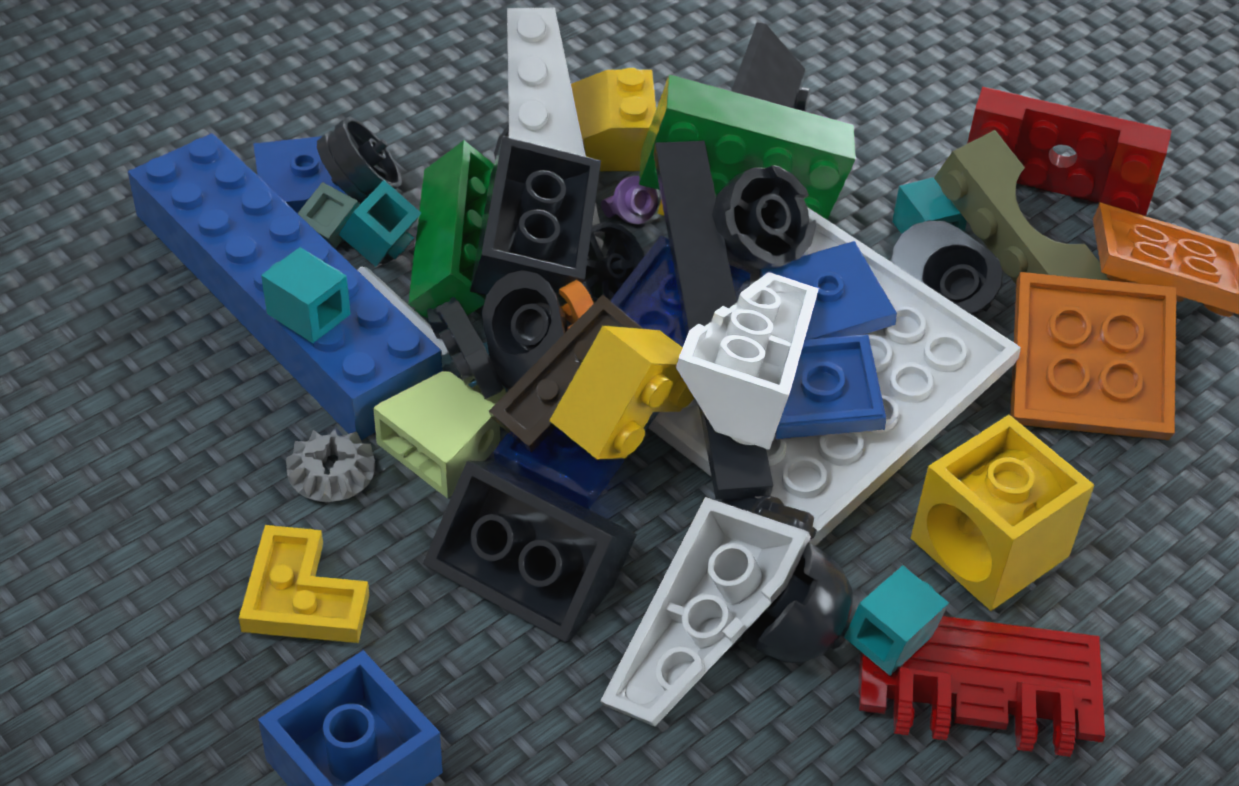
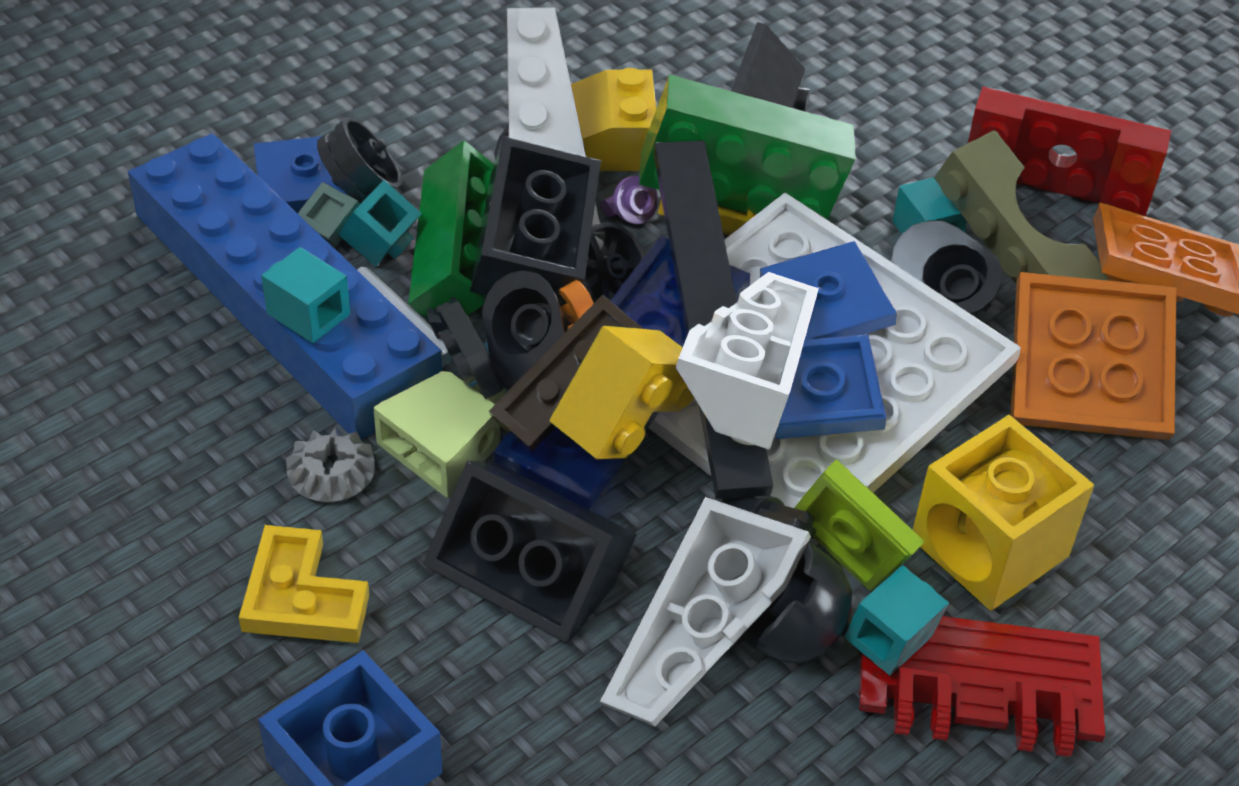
(764, 218): black cylinder -> none
(858, 526): none -> lime tile

